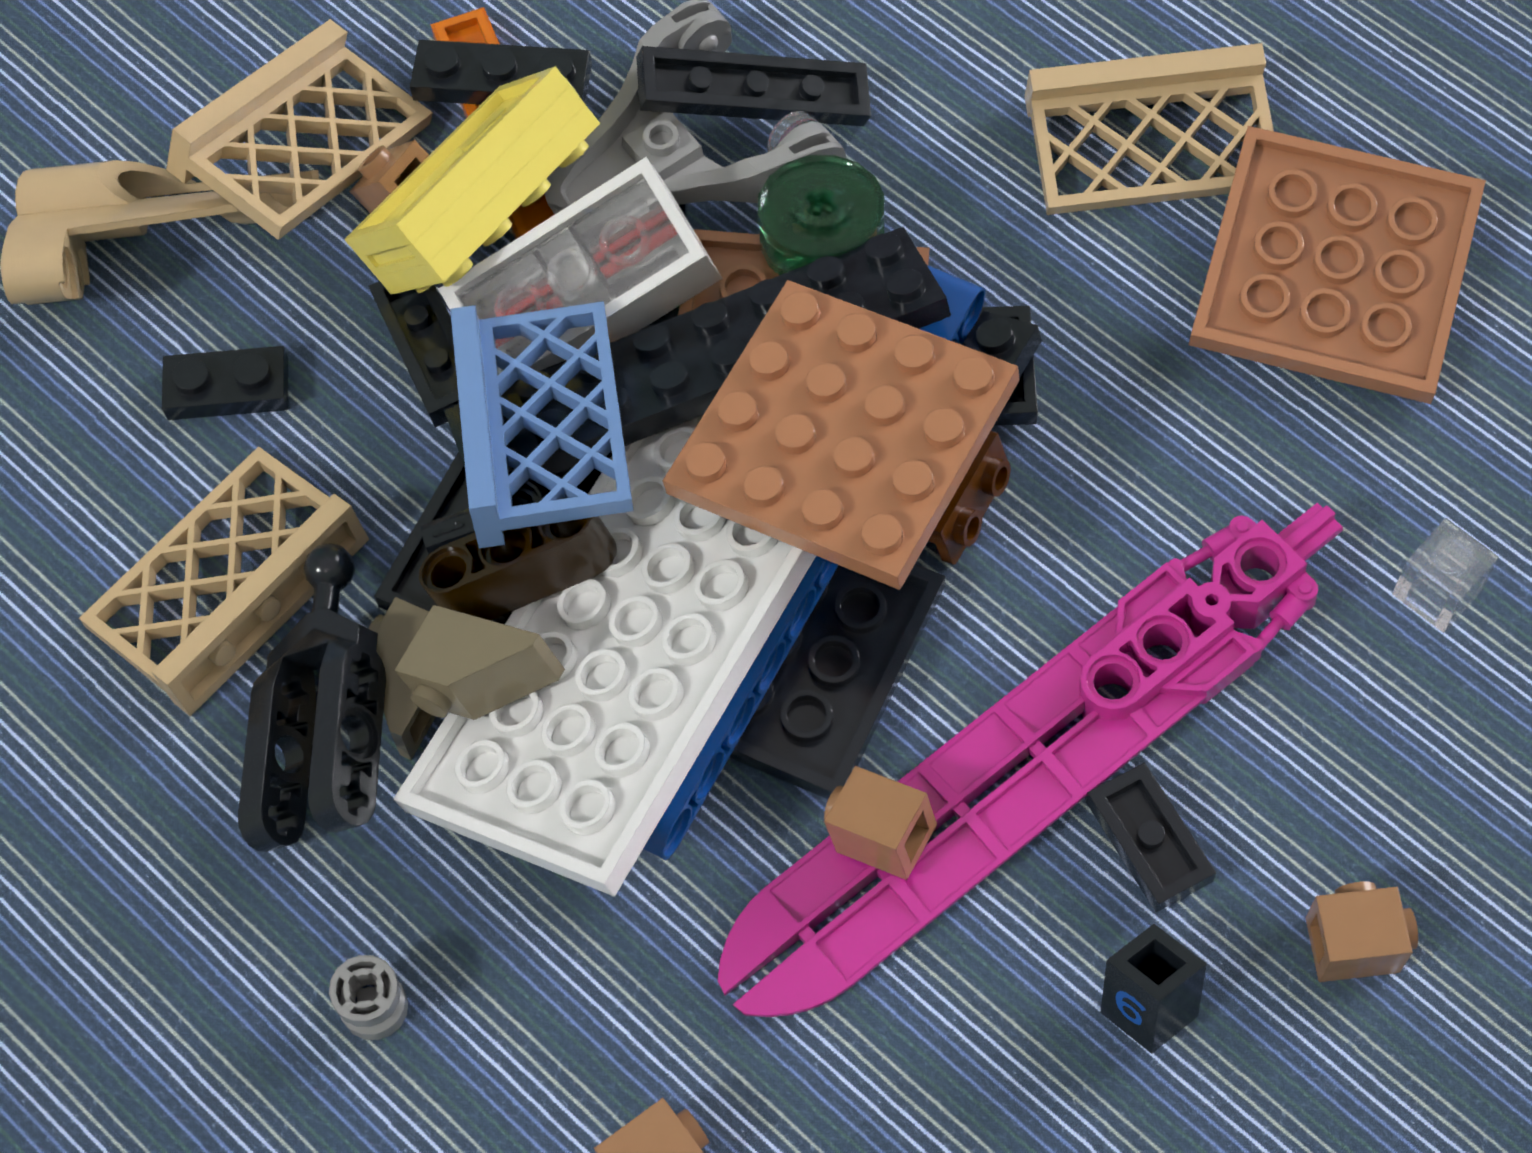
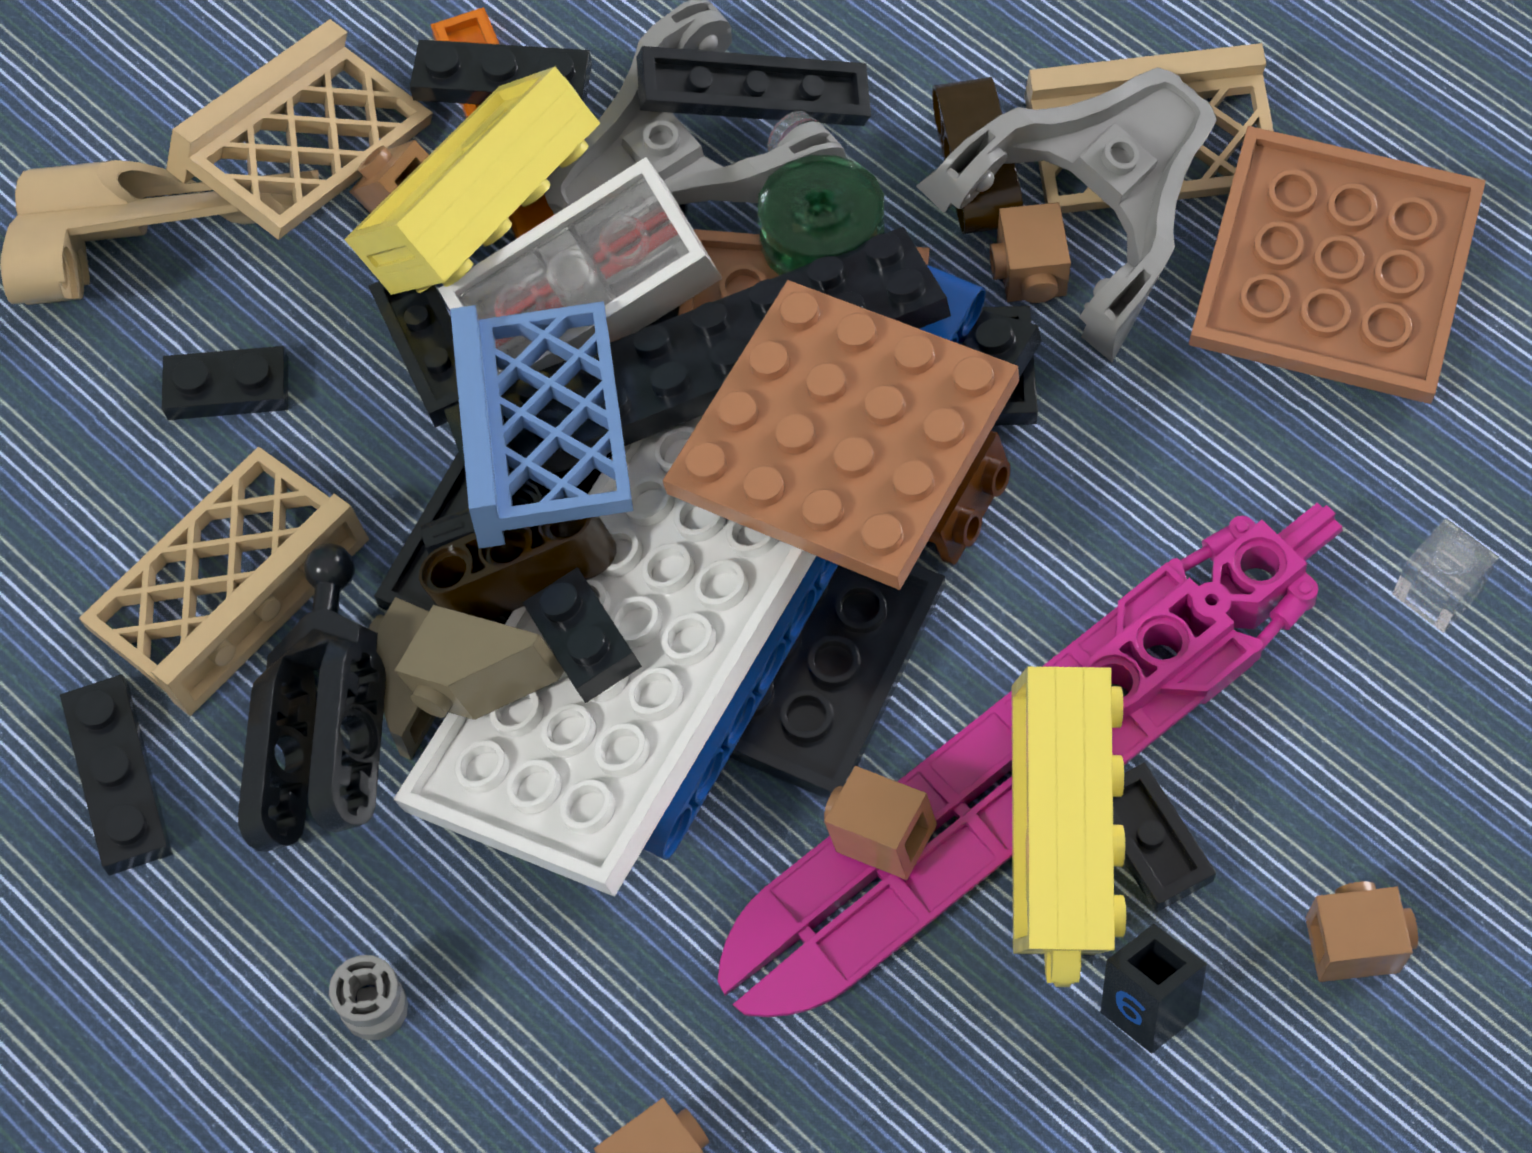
(115, 775): none -> black plate
(581, 635): none -> black plate
(958, 113): none -> dark brown beam
(1031, 253): none -> medium nougat brick
(1065, 817): none -> light yellow piece
(1125, 148): none -> light grey animal

